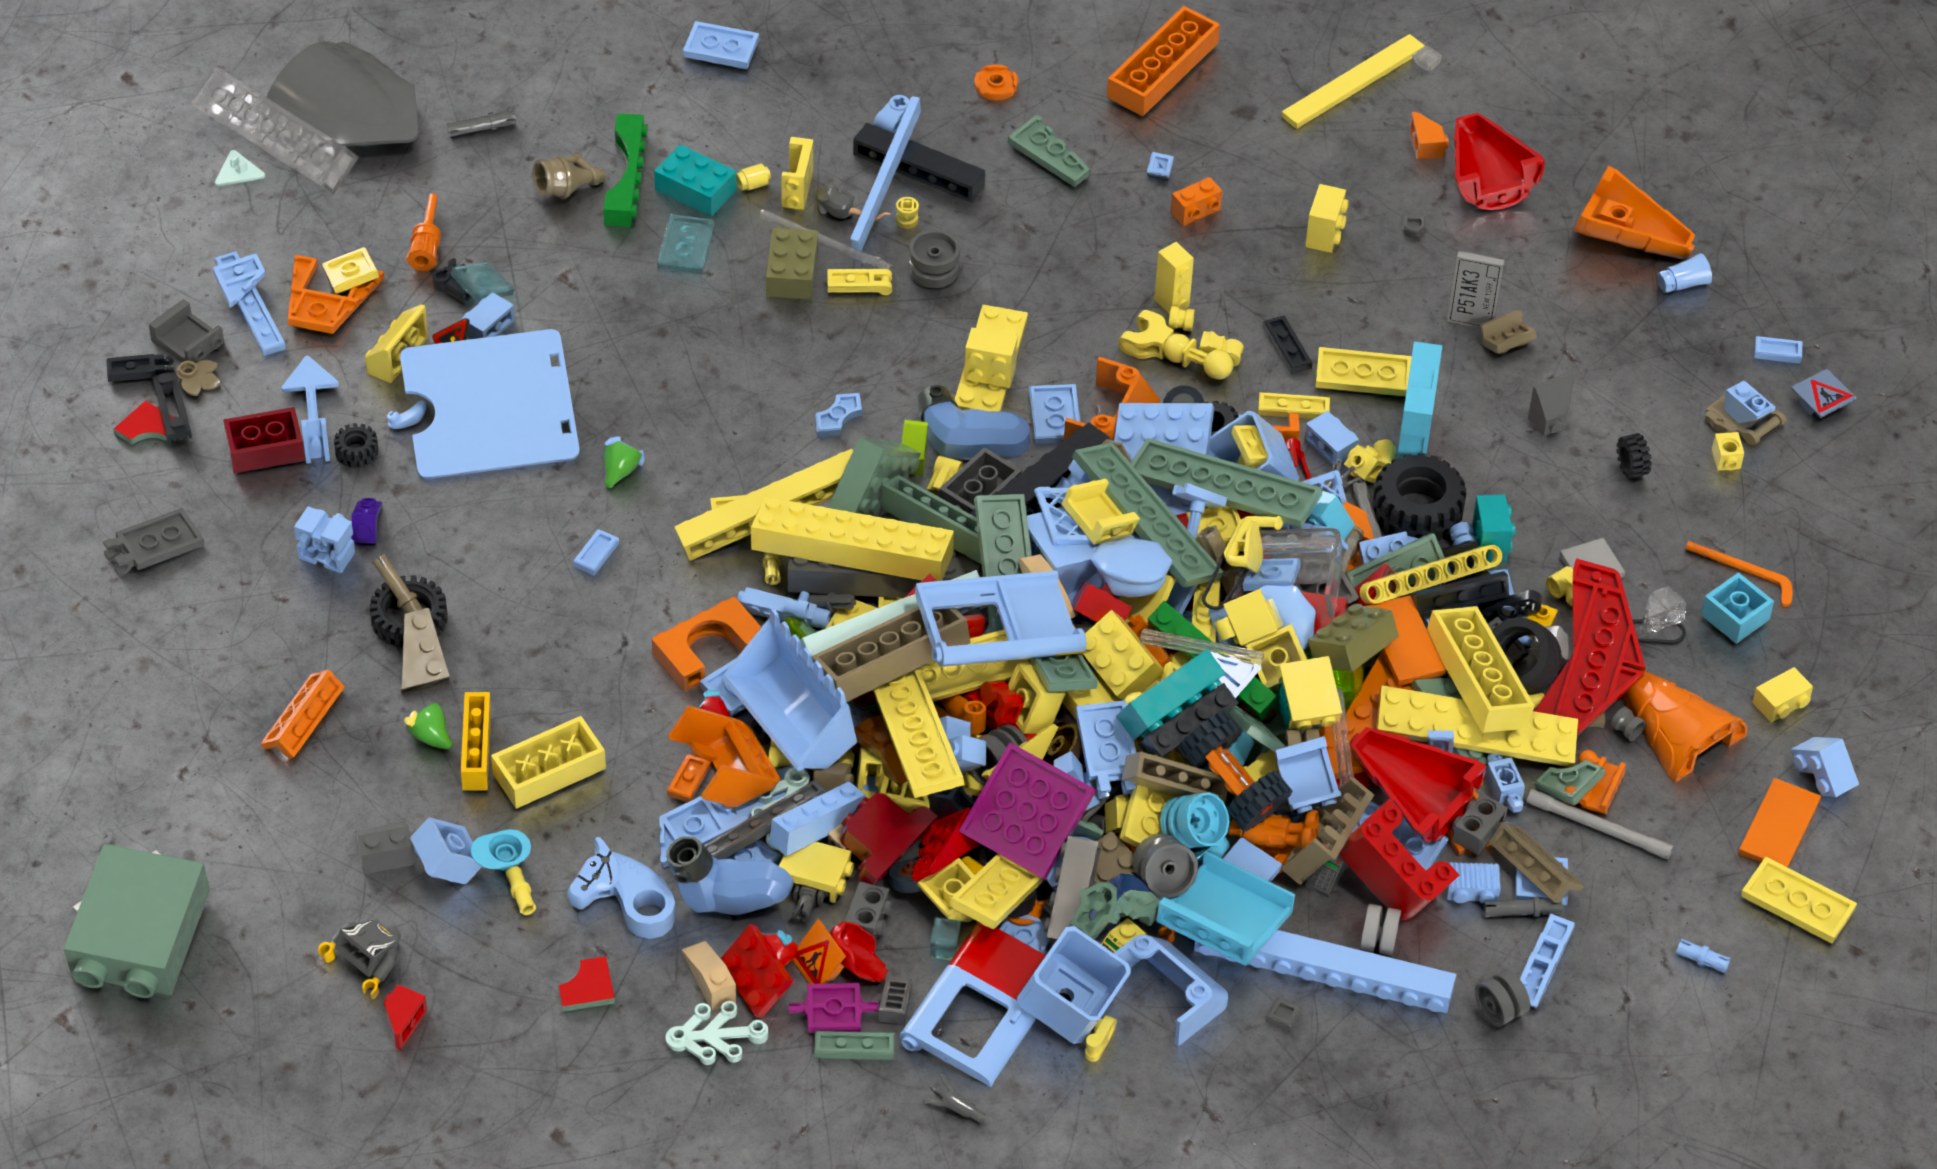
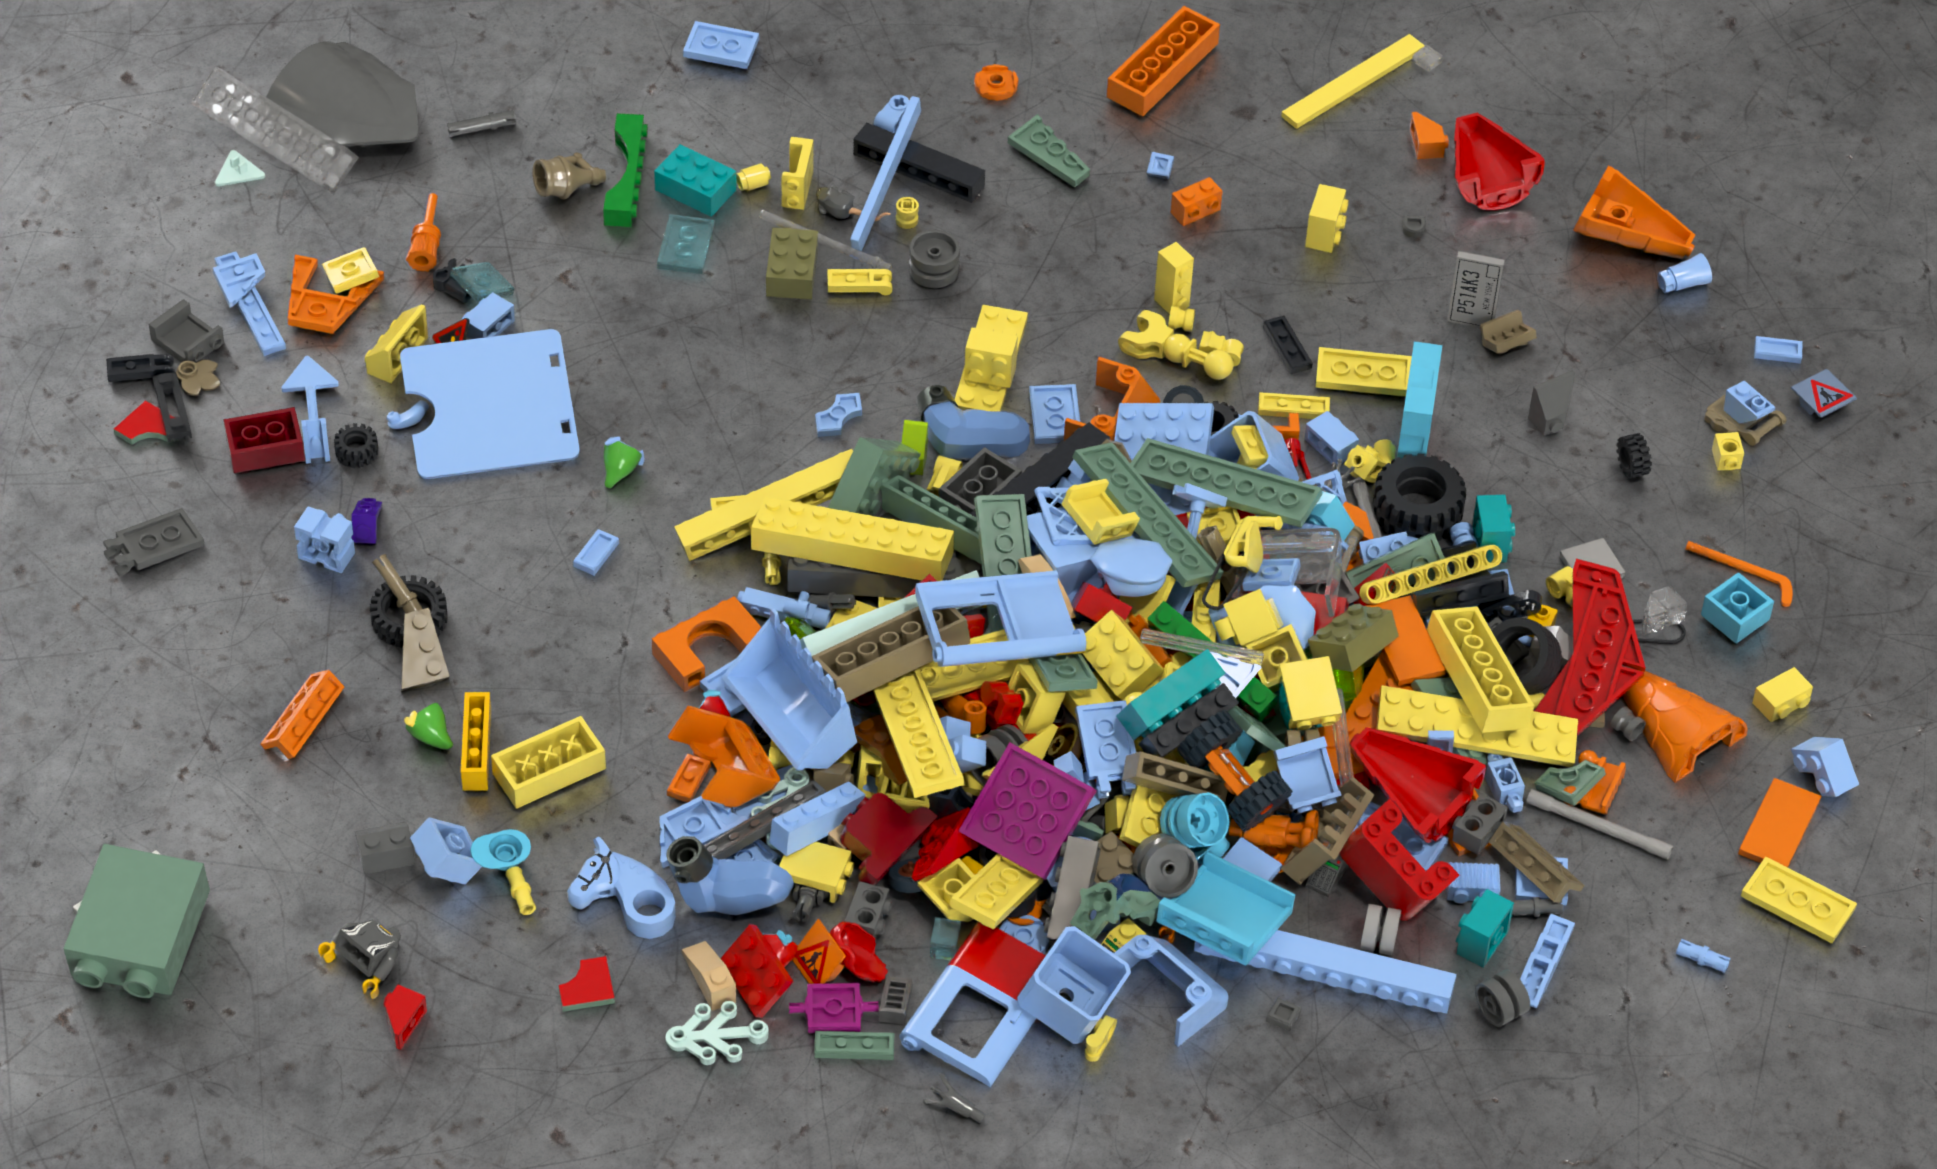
(1484, 927): none -> teal brick

